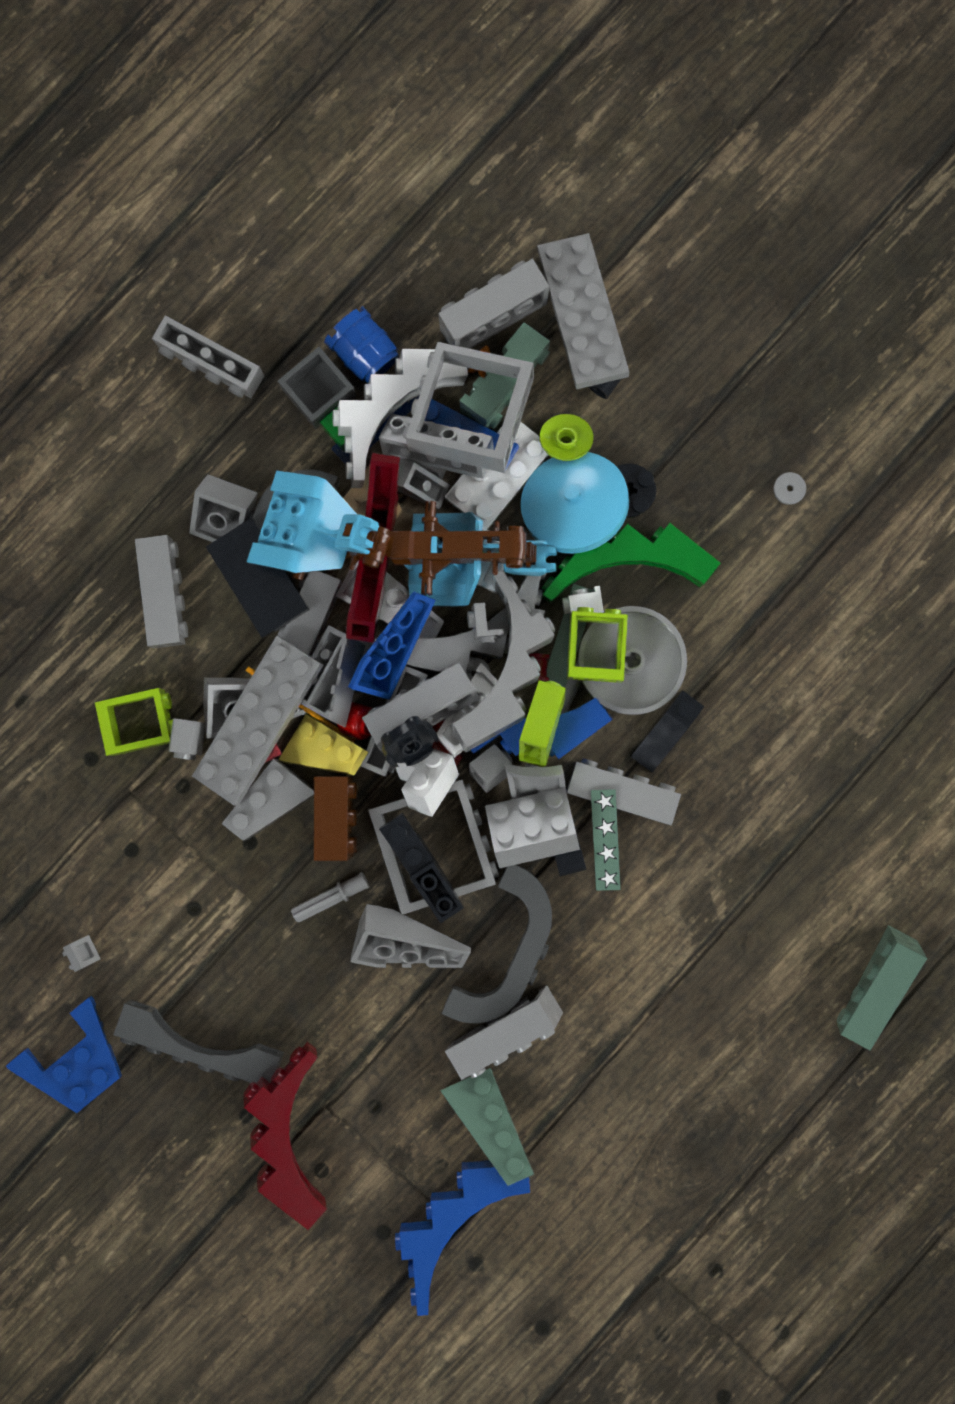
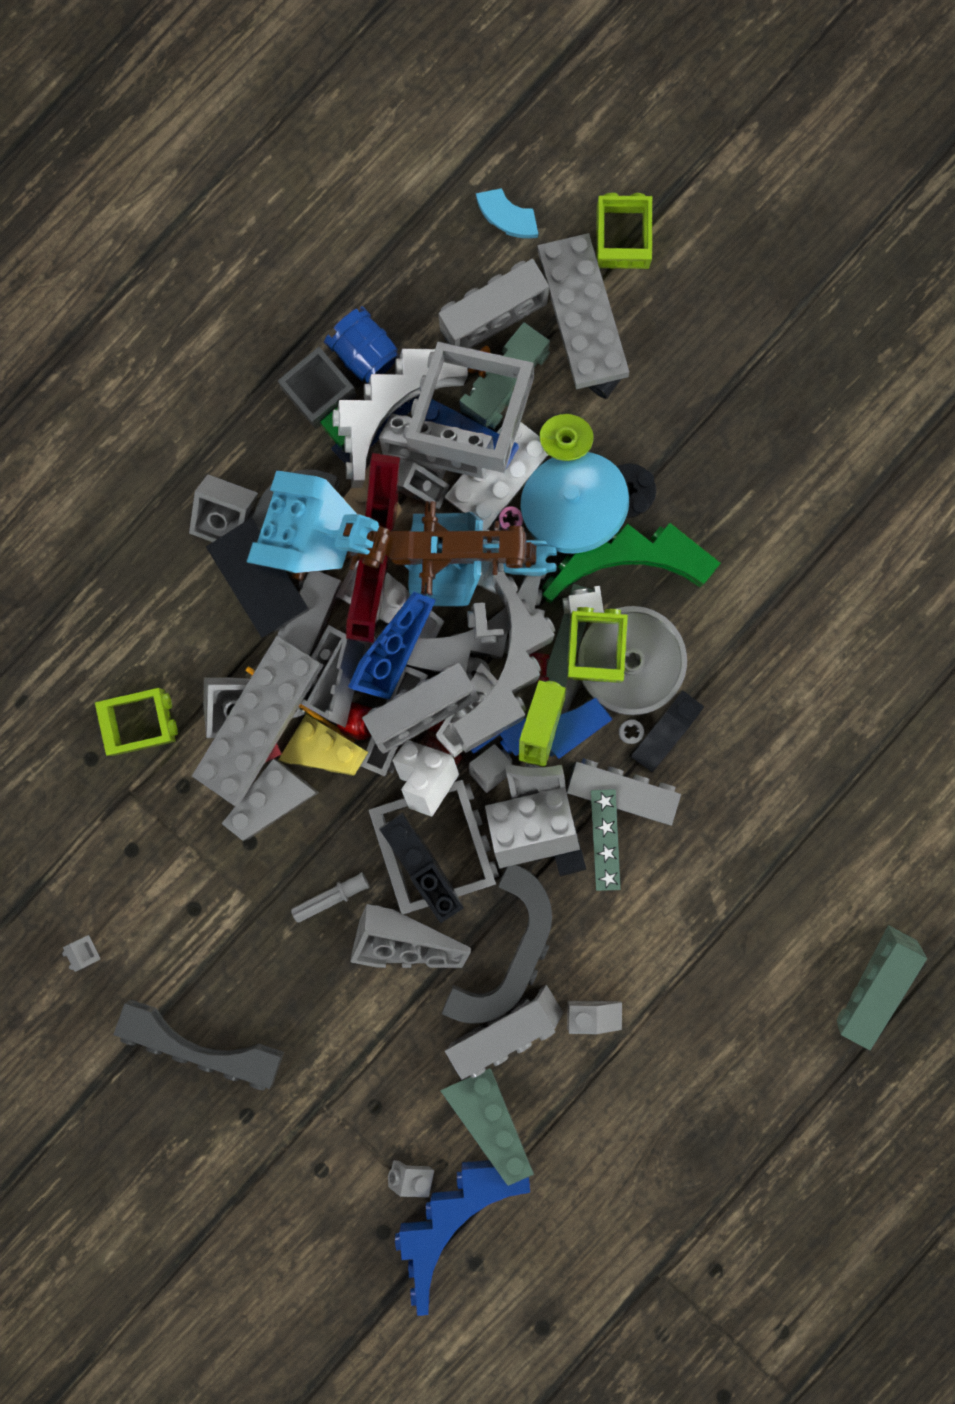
(81, 1071): blue wing -> none
(160, 591): light grey brick -> none
(187, 739): light grey brick -> none
(207, 356): light grey brick -> none
(272, 1104): dark red arch -> none
(334, 818): reddish brown brick -> none
(396, 742): black plate -> none
(410, 1180): none -> light grey bracket
(506, 216): none -> medium azure tile
(515, 513): none -> bright pink bush
(594, 1017): none -> light grey slope
(624, 257): none -> lime window
(630, 723): none -> light grey bush
(797, 484): light grey wheel -> none

